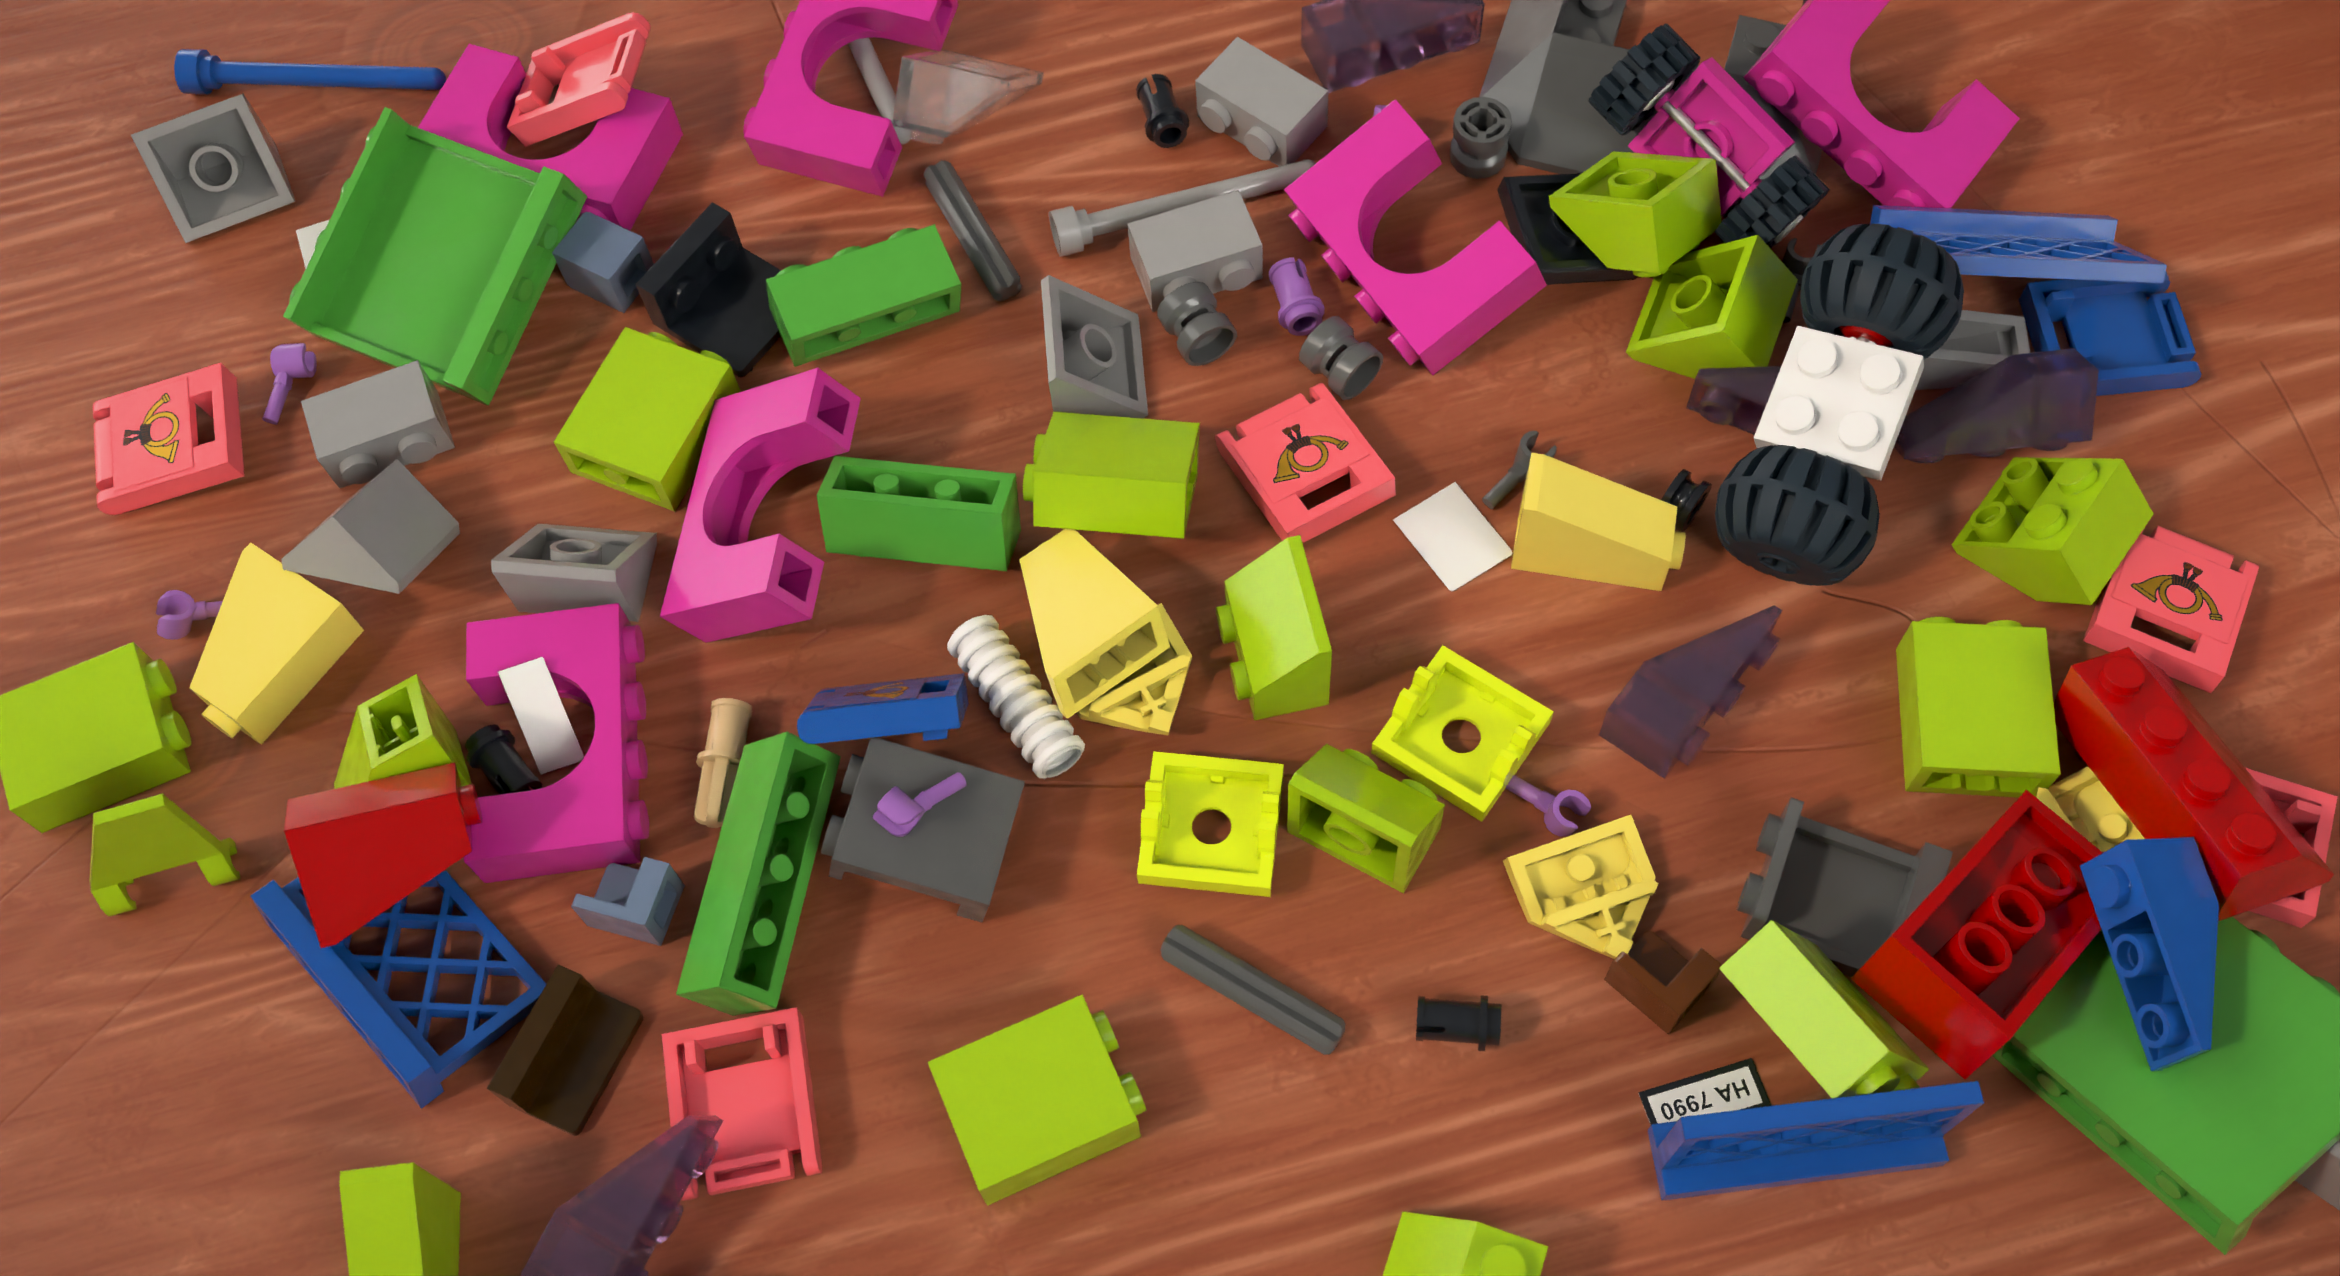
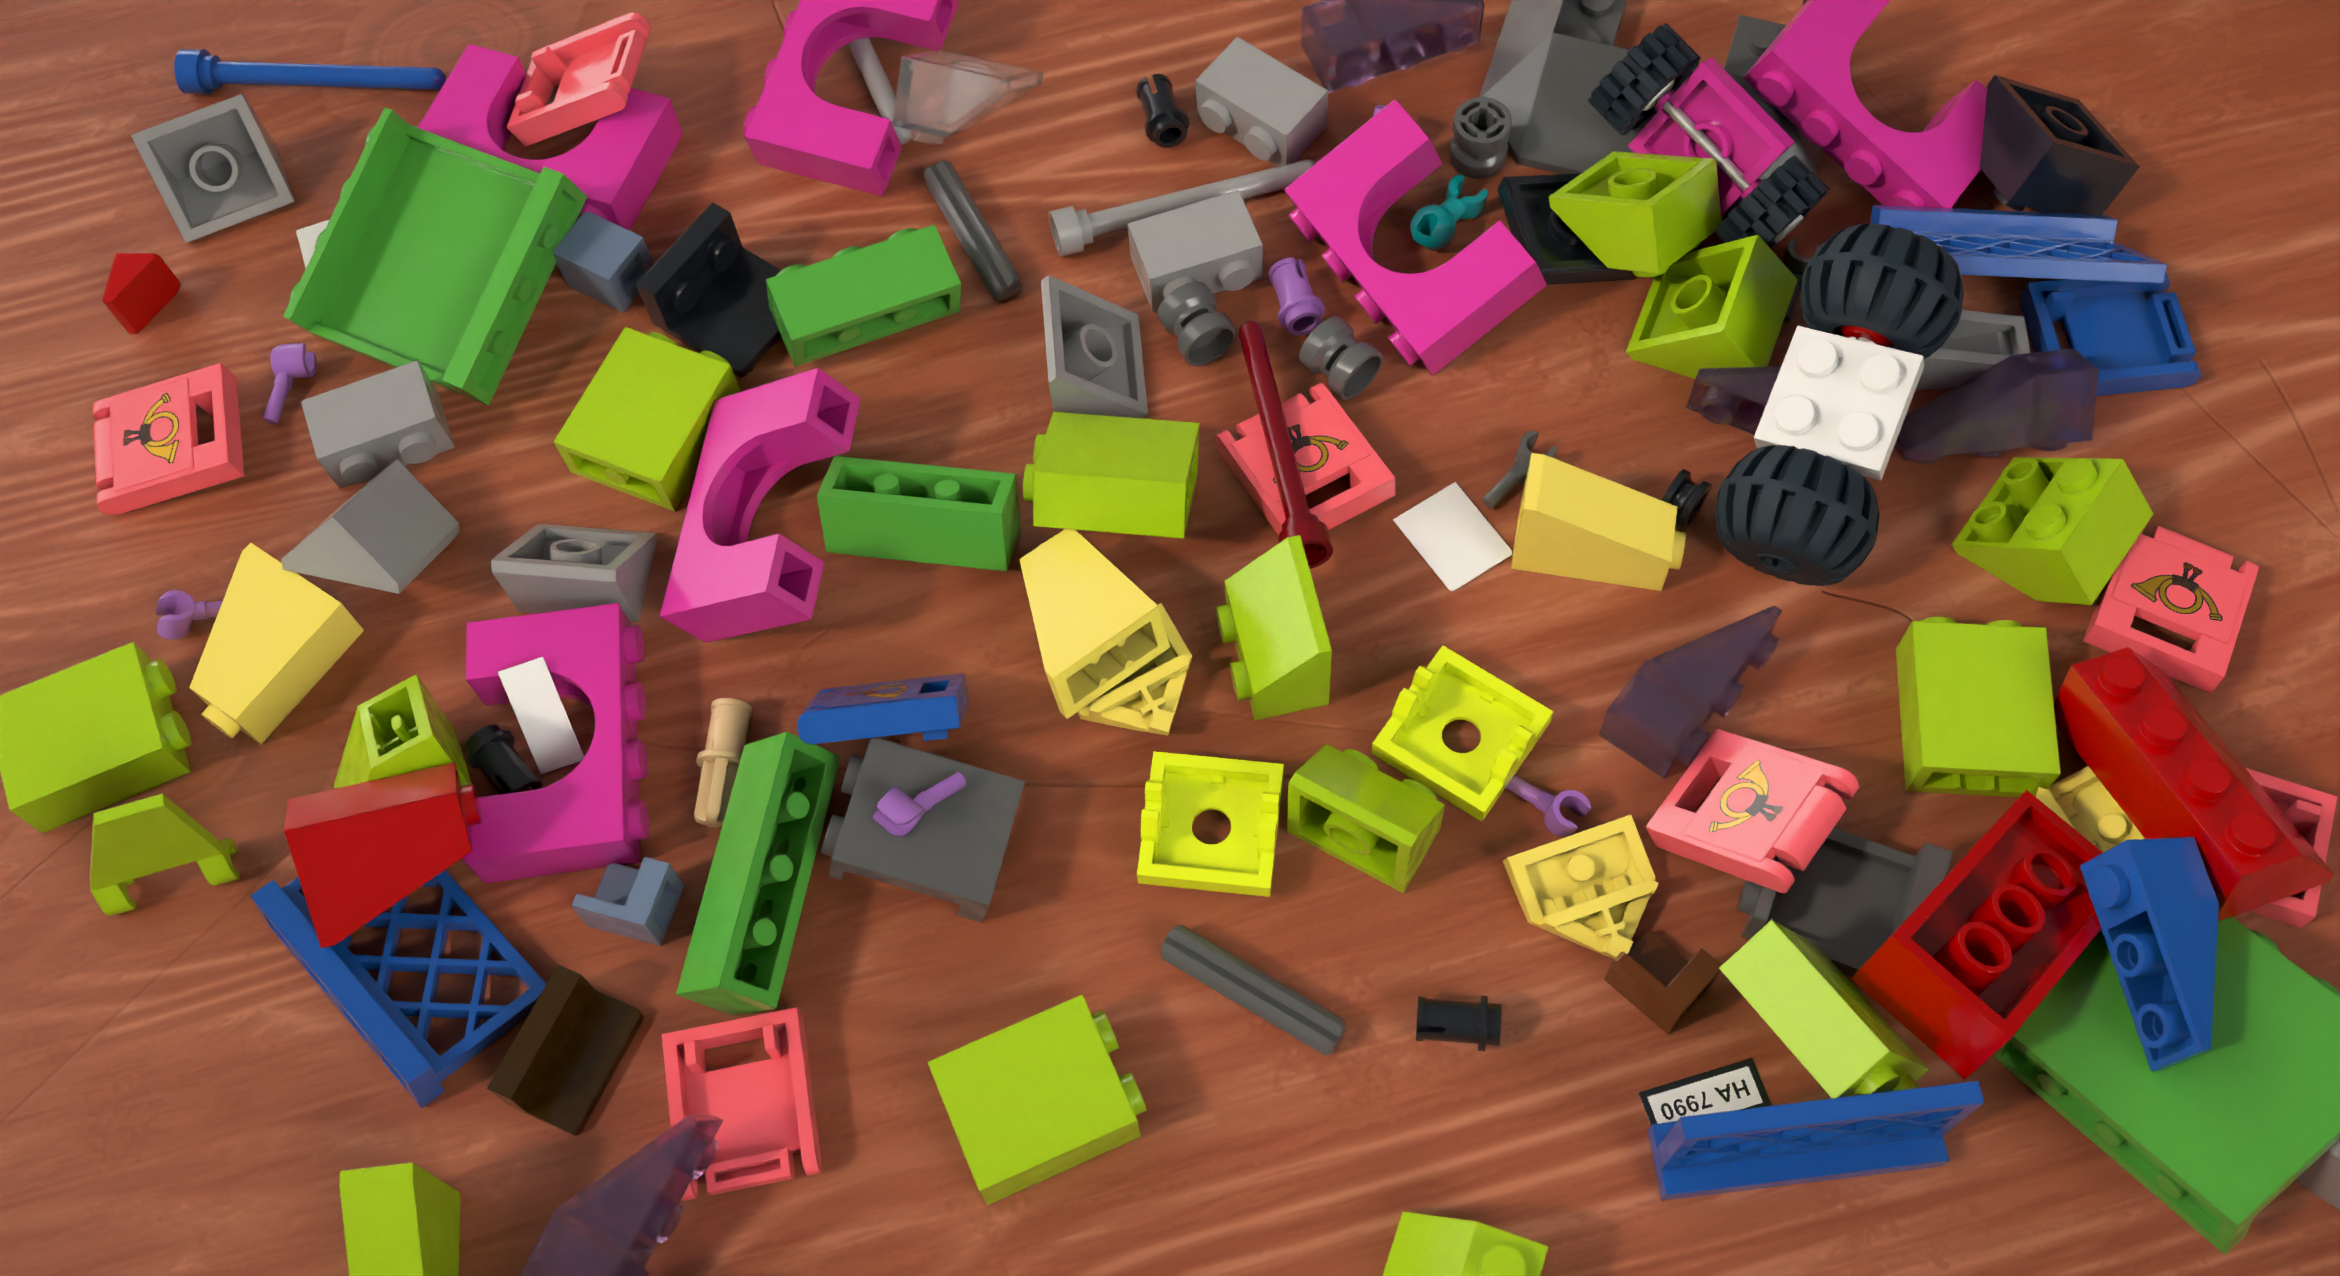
(138, 289): none -> red slope
(1015, 696): white piece -> none
(1281, 452): none -> dark red piece
(1435, 224): none -> teal arm
(1758, 810): none -> coral container
(2049, 151): none -> black slope

